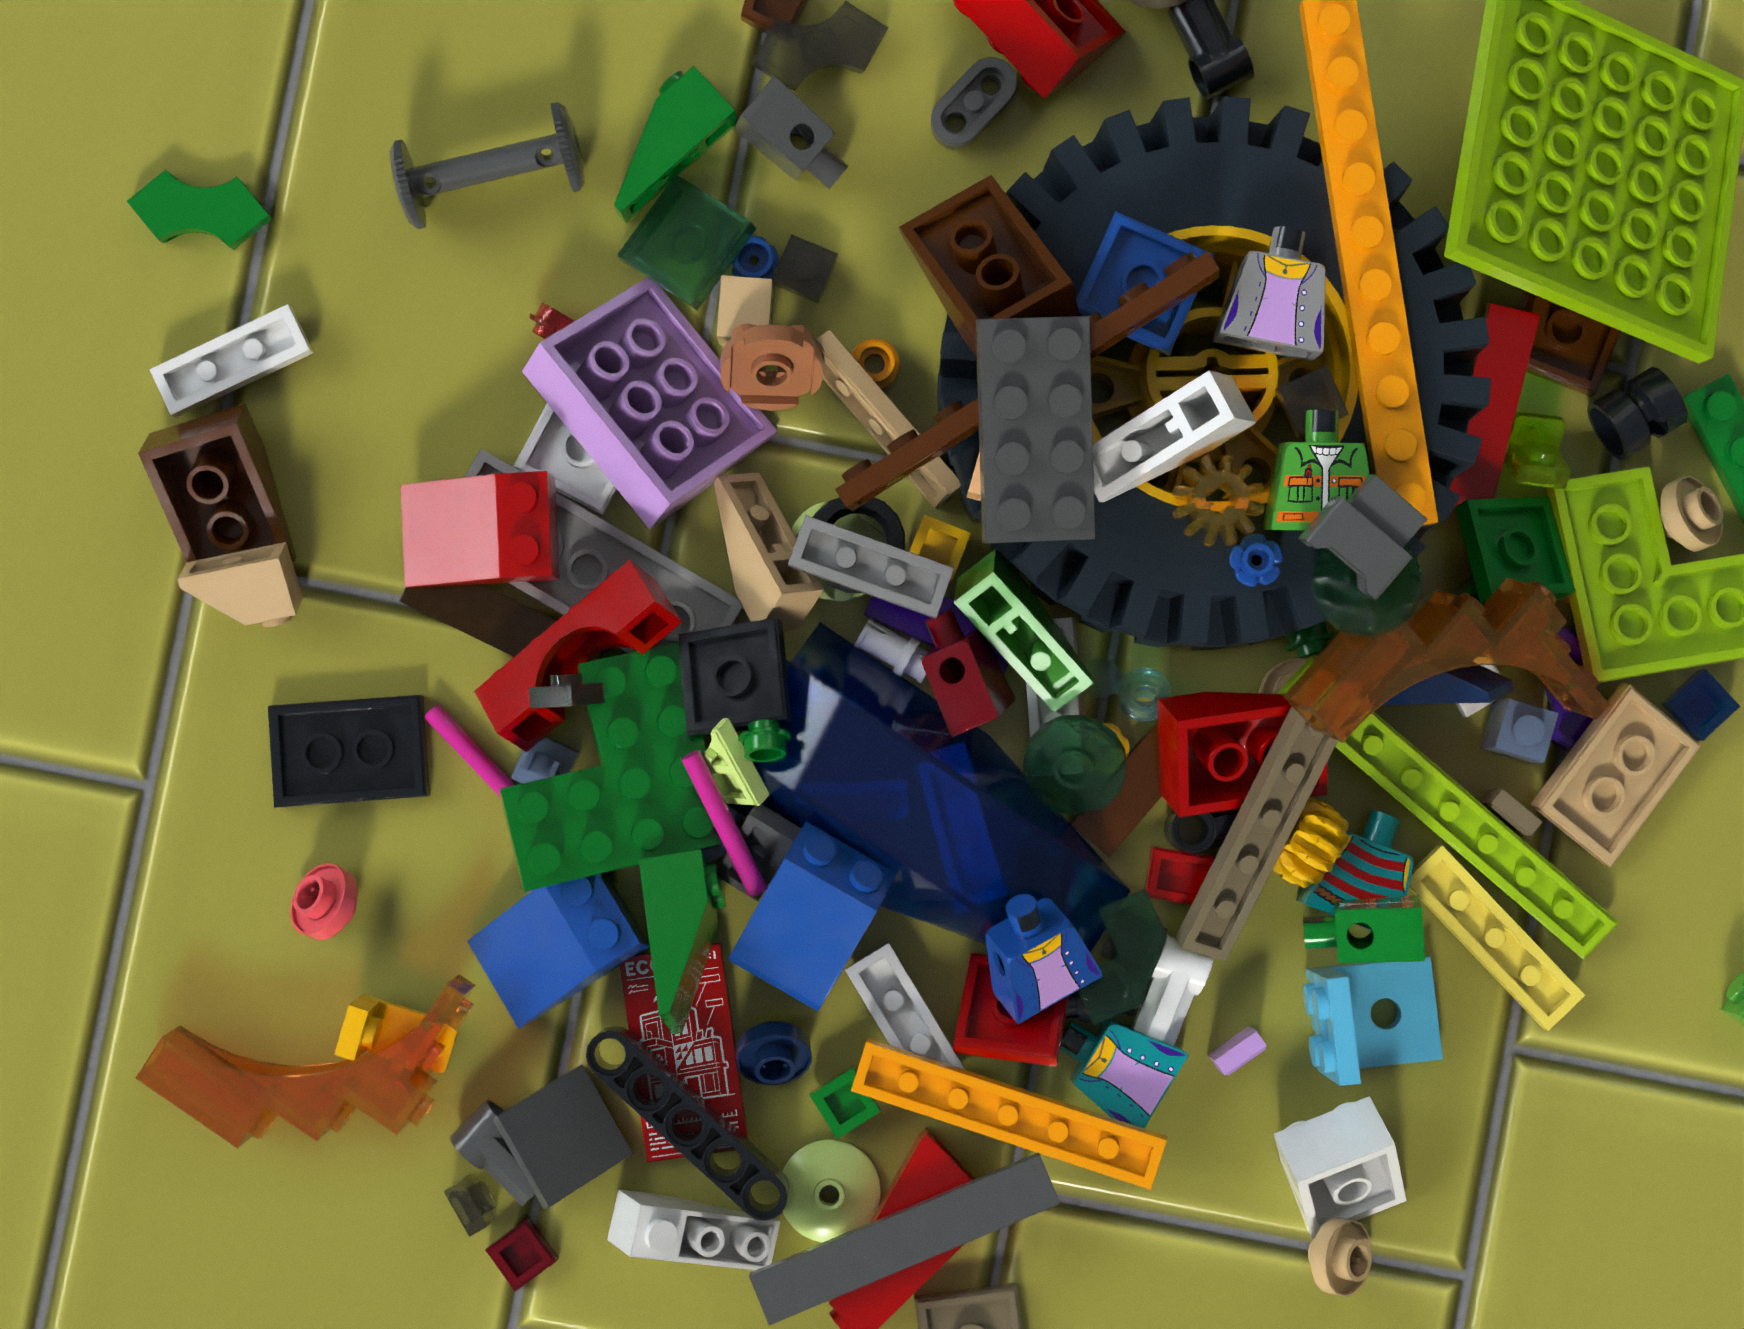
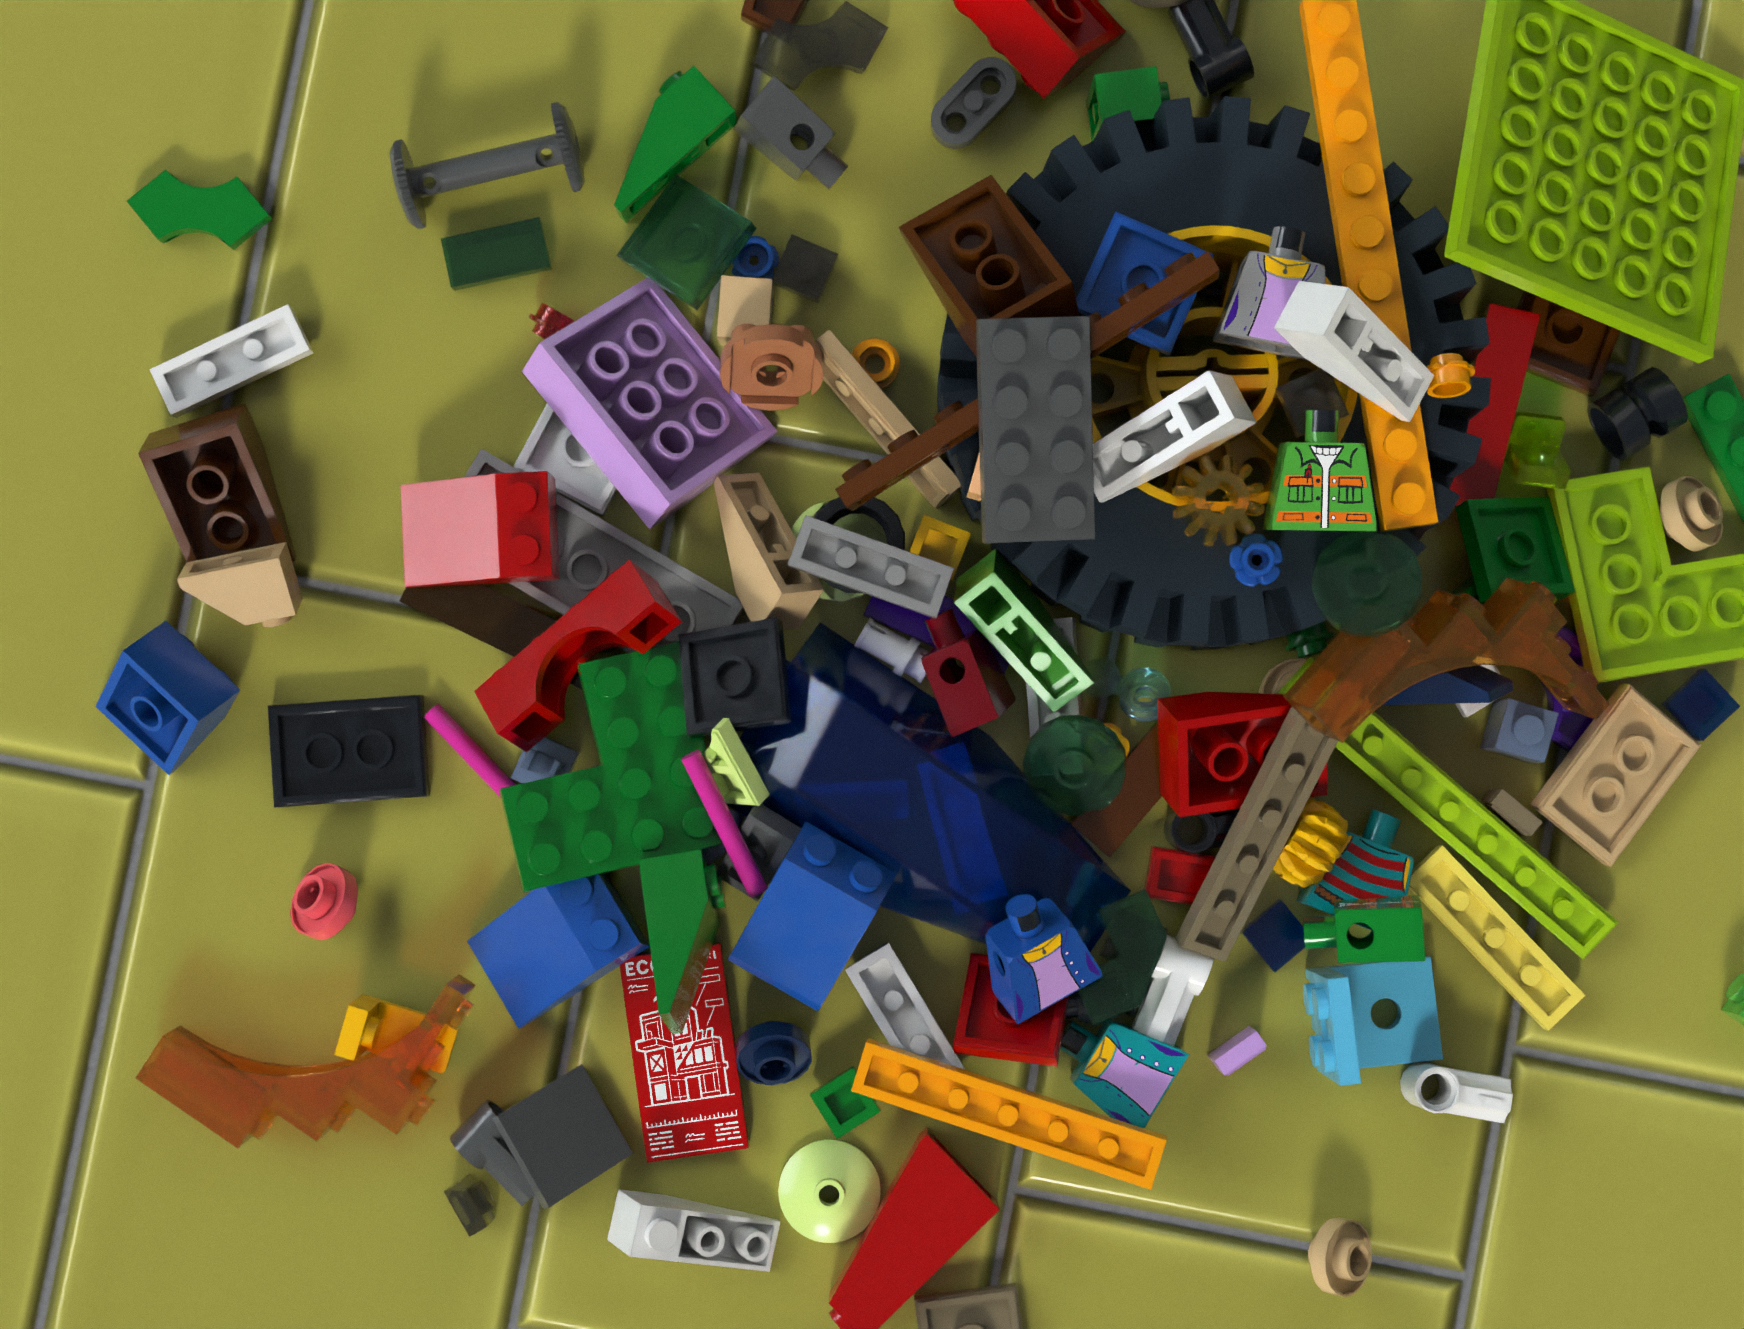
(166, 696): none -> blue slope
(496, 253): none -> clear green tile
(522, 1253): dark red tile -> none
(566, 691): clear smoke plate -> none
(696, 1147): black beam -> none
(764, 741): green plate -> none
(904, 1238): dark grey tile -> none
(1122, 91): none -> green brick
(1275, 935): none -> clear blue tile
(1341, 1164): white slope -> none
(1354, 346): none -> white slope
(1367, 533): dark grey piece -> none
(1450, 376): none -> light orange plate
(1459, 1092): none -> white piece

